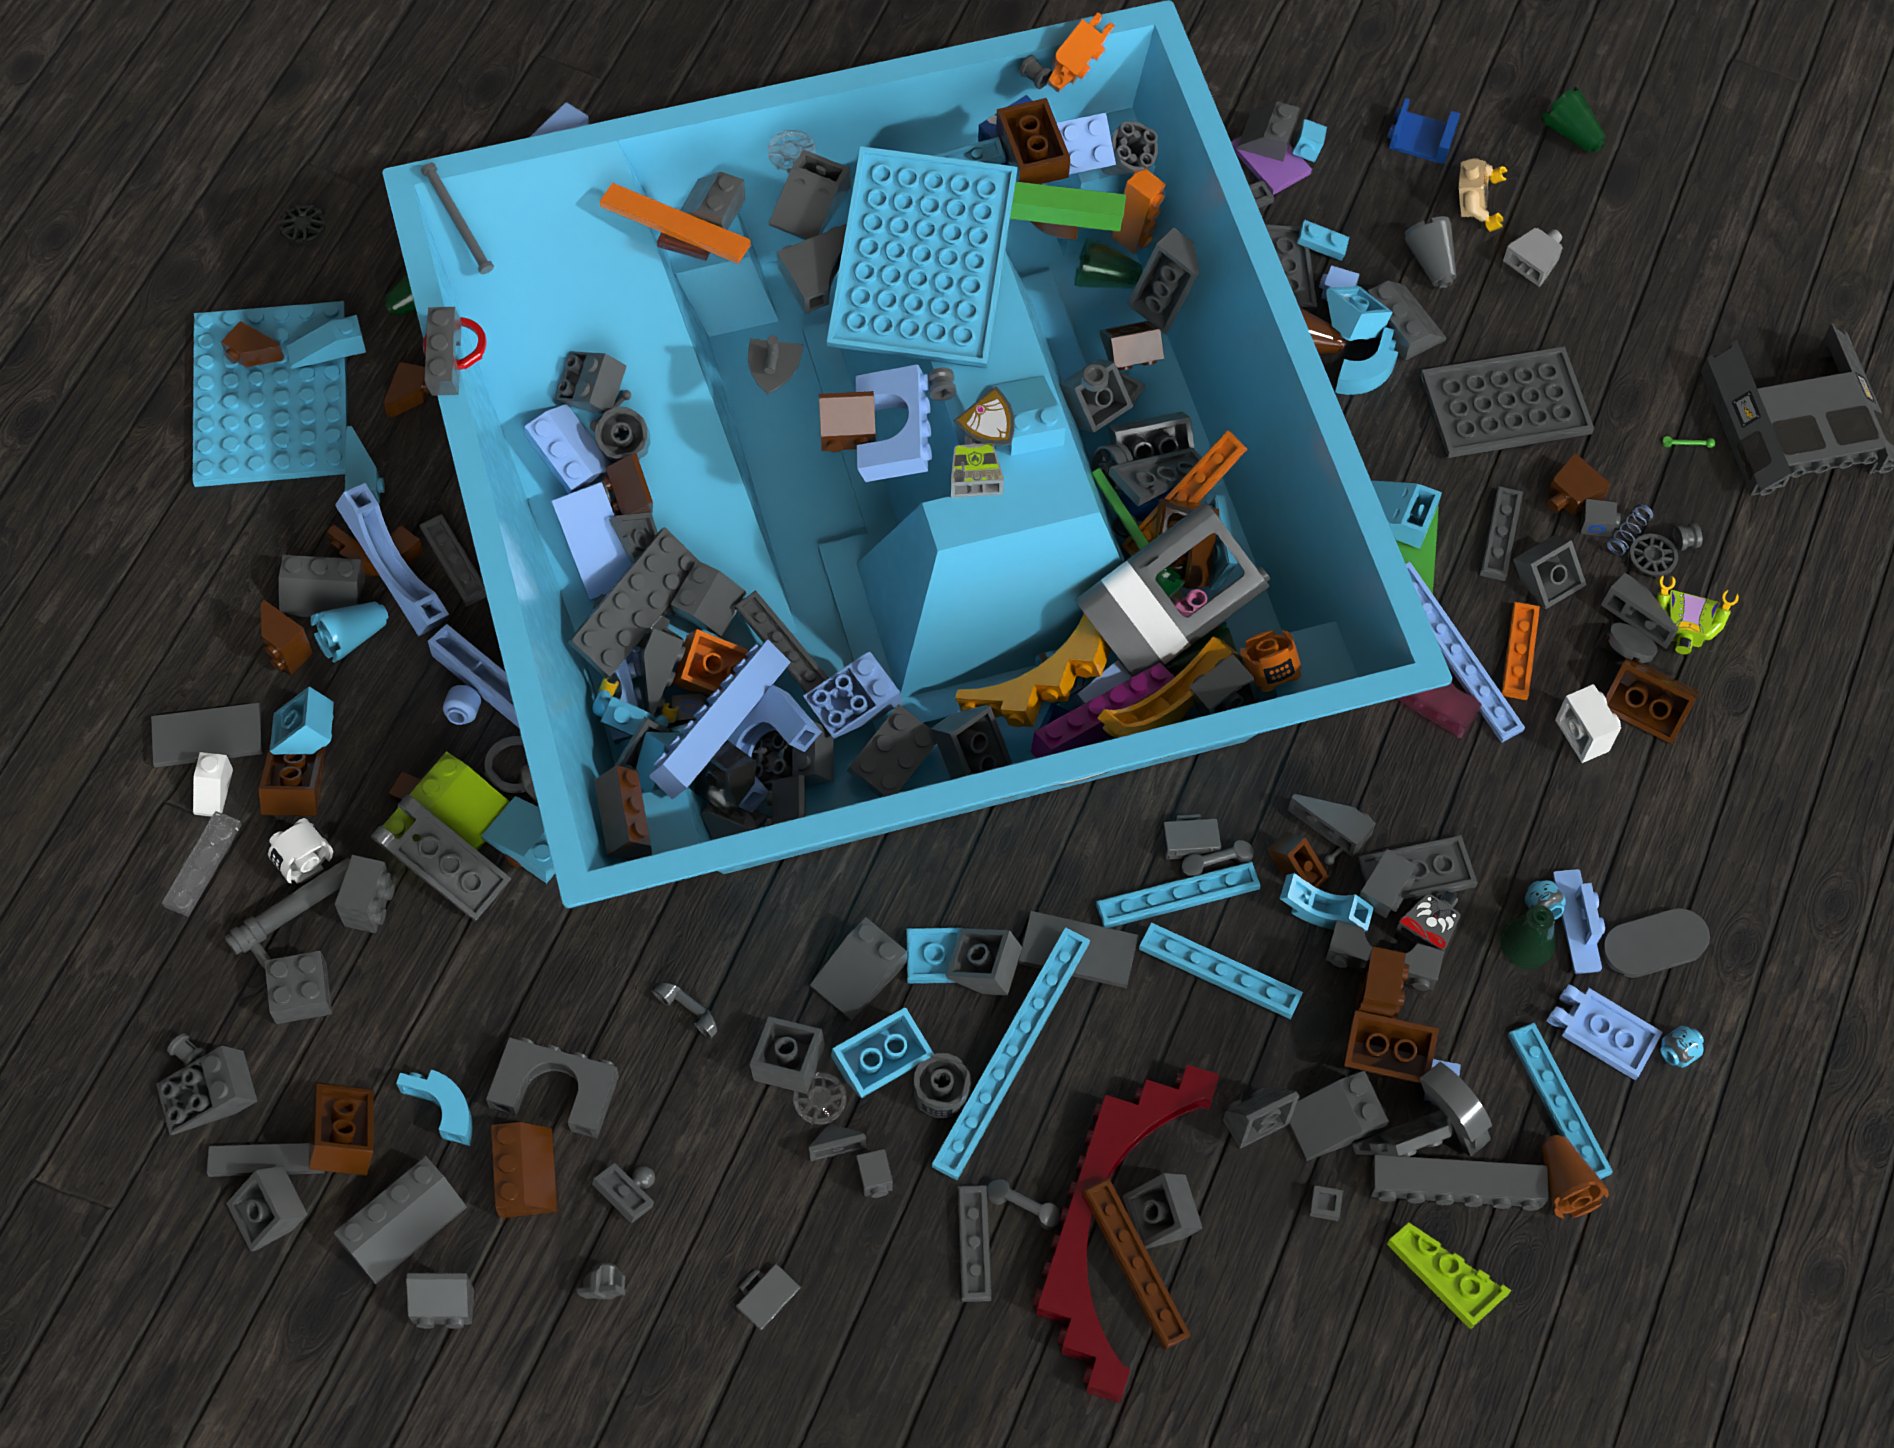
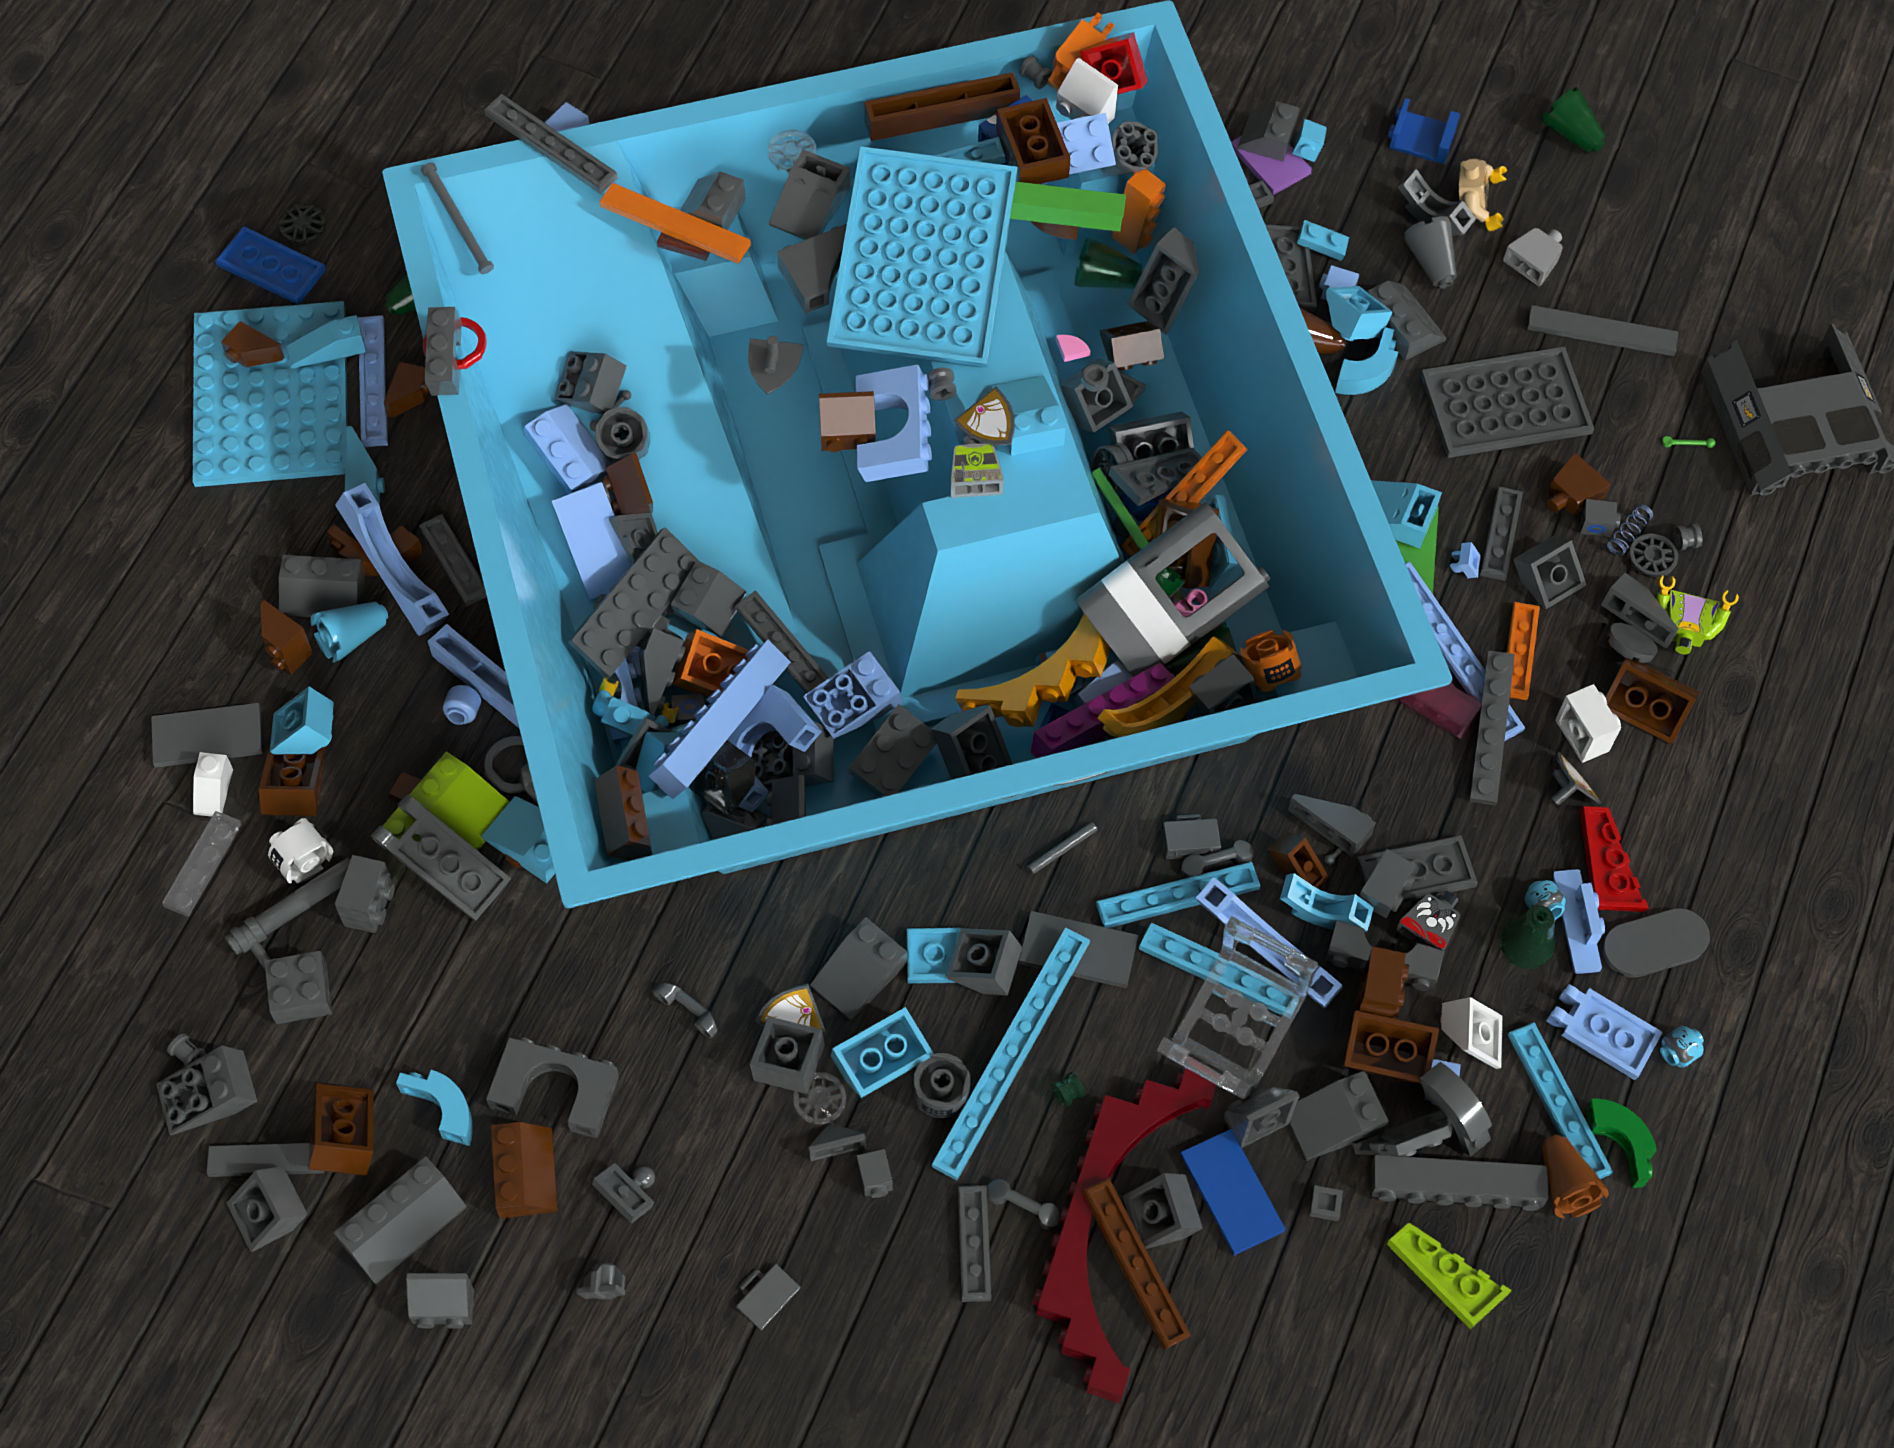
(270, 265): none -> blue tile
(373, 382): none -> light blue tile
(551, 143): none -> dark grey tile
(794, 1006): none -> shield
(939, 106): none -> reddish brown brick
(1061, 848): none -> dark grey bar
(1068, 1089): none -> clear green wheel
(1072, 347): none -> bright pink tile
(1086, 93): none -> white slope
(1119, 61): none -> red slope
(1224, 904): none -> light blue arch
(1232, 1192): none -> blue tile
(1236, 1078): none -> clear windscreen
(1426, 204): none -> dark grey arch
(1468, 560): none -> light blue tile
(1474, 1029): none -> white slope
(1492, 728): none -> dark grey plate
(1570, 781): none -> dark grey shield
(1602, 330): none -> dark grey tile
(1608, 863): none -> red wing
(1628, 1131): none -> green arch

